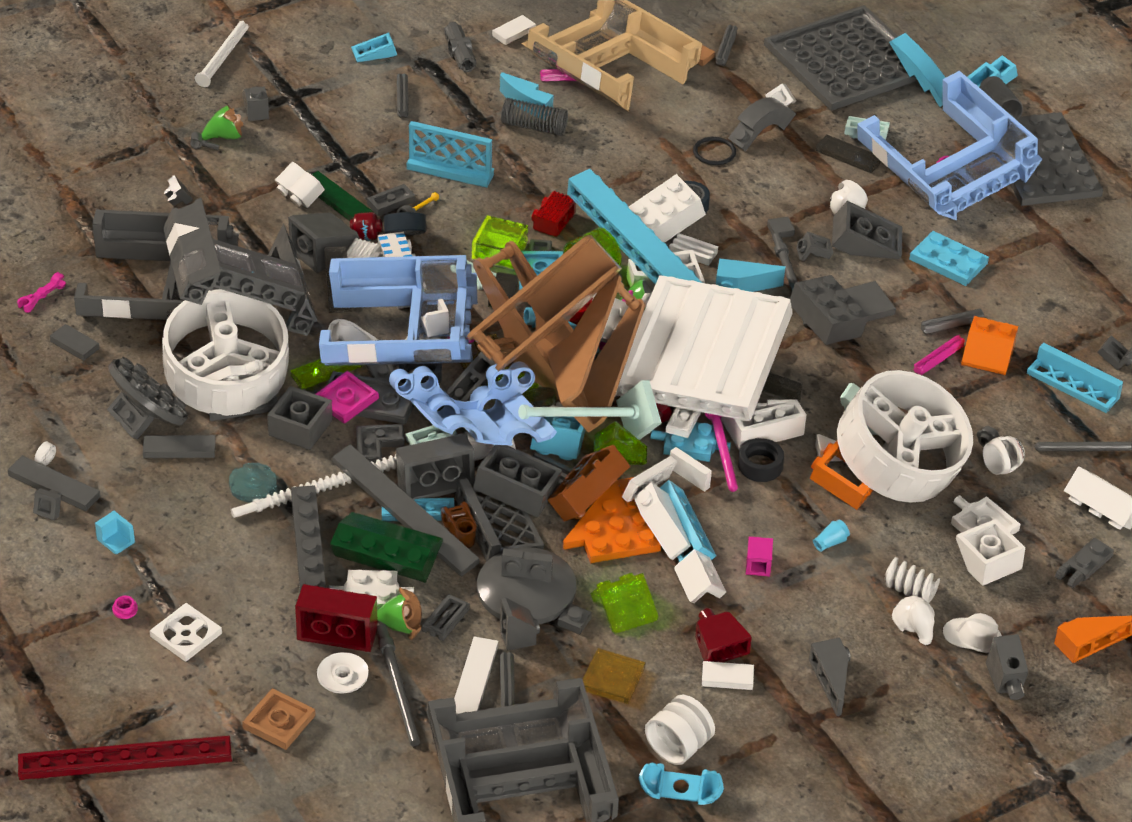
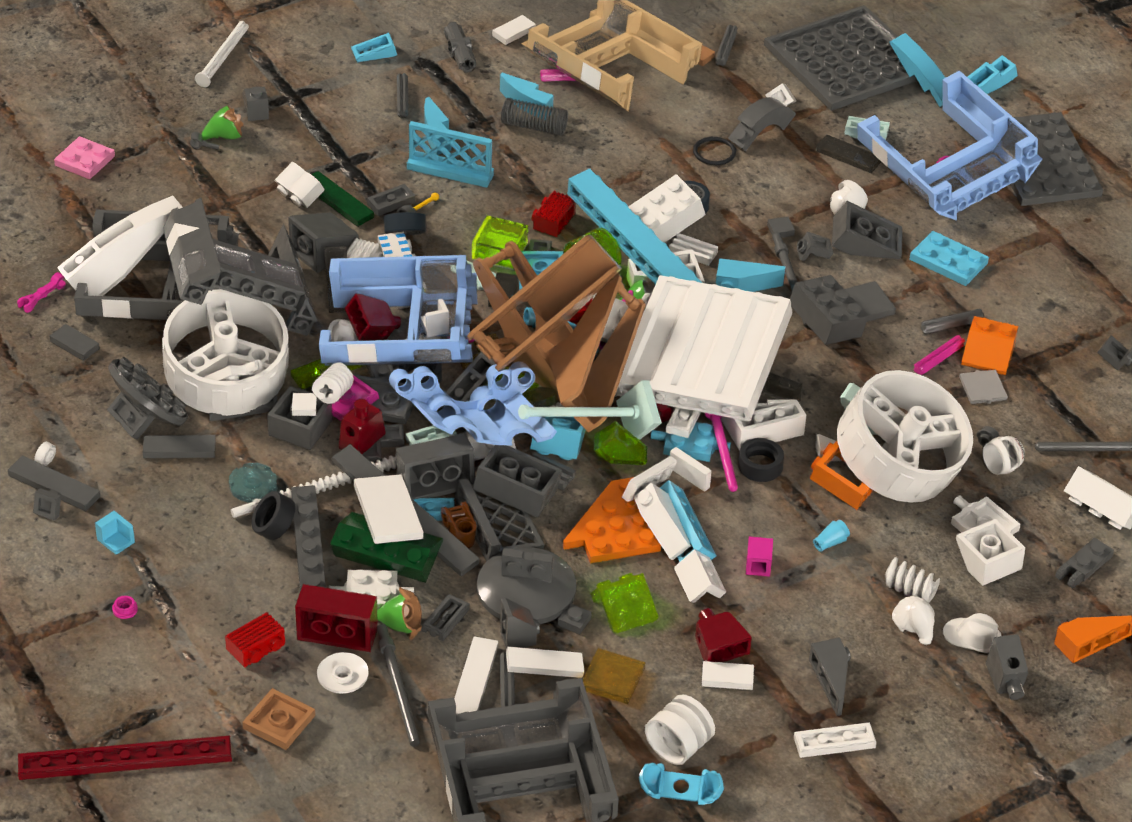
(84, 157): none -> bright pink plate
(117, 249): none -> white wedge
(177, 192): dark grey tile -> none
(197, 642): white piece -> none
(255, 639): none -> red brick
(273, 515): none -> black tyre
(304, 404): none -> white tile
(333, 383): none -> white piece
(361, 426): none -> dark red torso
(366, 225): dark red head -> none
(371, 318): none -> dark red torso
(388, 509): none -> white tile
(435, 117): none -> medium azure slope
(545, 662): none -> white tile
(587, 482): dark orange wedge -> none
(834, 740): none -> white tile
(983, 386): none -> light grey piece
(1002, 95): dark grey piece -> none
(1078, 375): medium azure fence -> none

